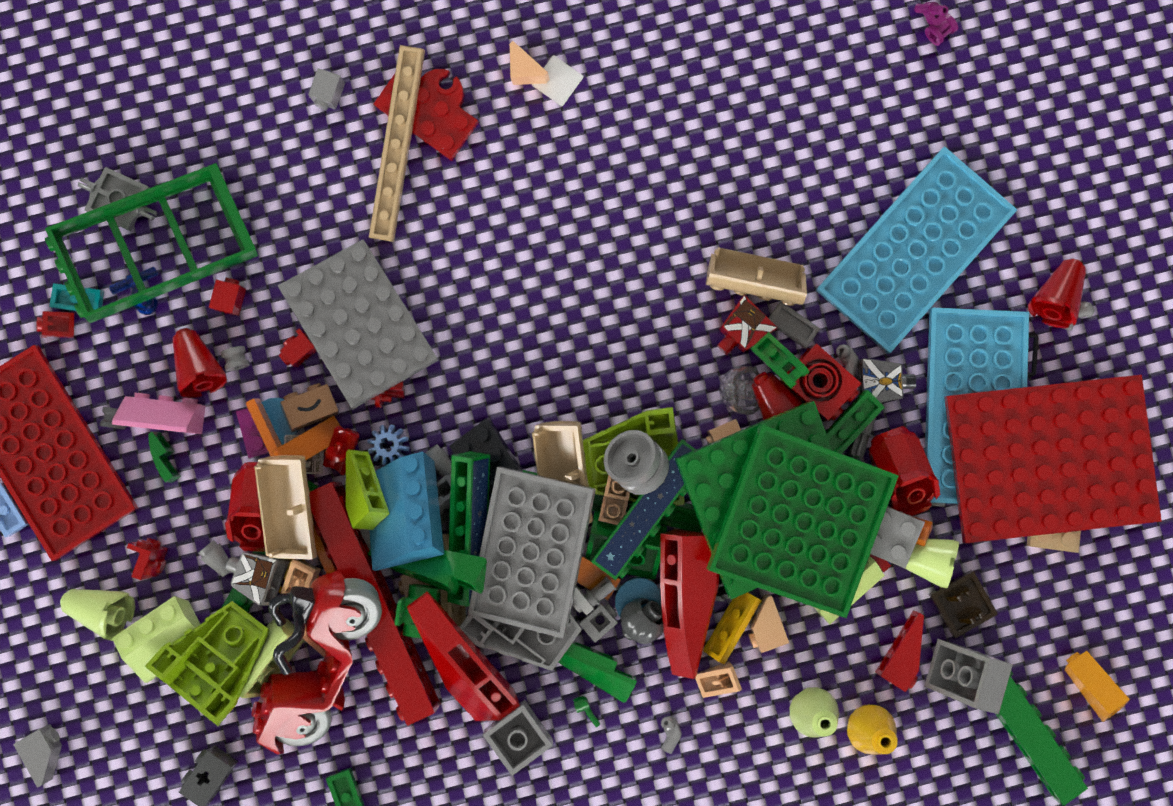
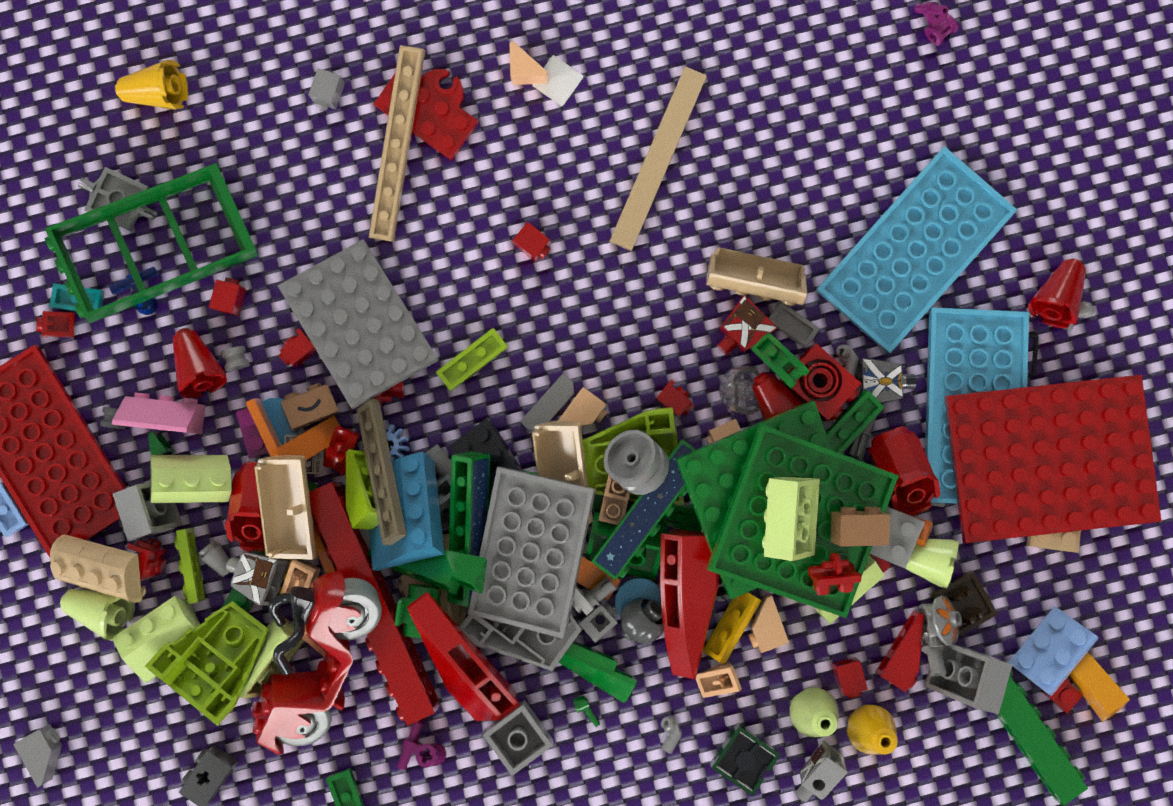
(97, 567): none -> tan container
(140, 516): none -> light grey brick
(155, 86): none -> yellow cone
(189, 565): none -> lime plate
(190, 478): none -> yellowish green slope
(381, 472): none -> dark tan plate
(423, 758): none -> magenta piece
(472, 359): none -> lime plate
(532, 242): none -> red brick
(549, 403): none -> light grey piece
(585, 409): none -> light nougat slope
(658, 158): none -> tan tile
(675, 398): none -> red brick
(744, 759): none -> piece
(791, 518): none -> yellowish green slope
(821, 772): none -> light grey torso
(834, 572): none -> red hips
(850, 677): none -> red brick
(860, 527): none -> medium nougat brick
(932, 644): none -> light grey pin
(946, 620): none -> light grey dish
(1053, 650): none -> light blue plate
(1065, 696): none -> red bracket

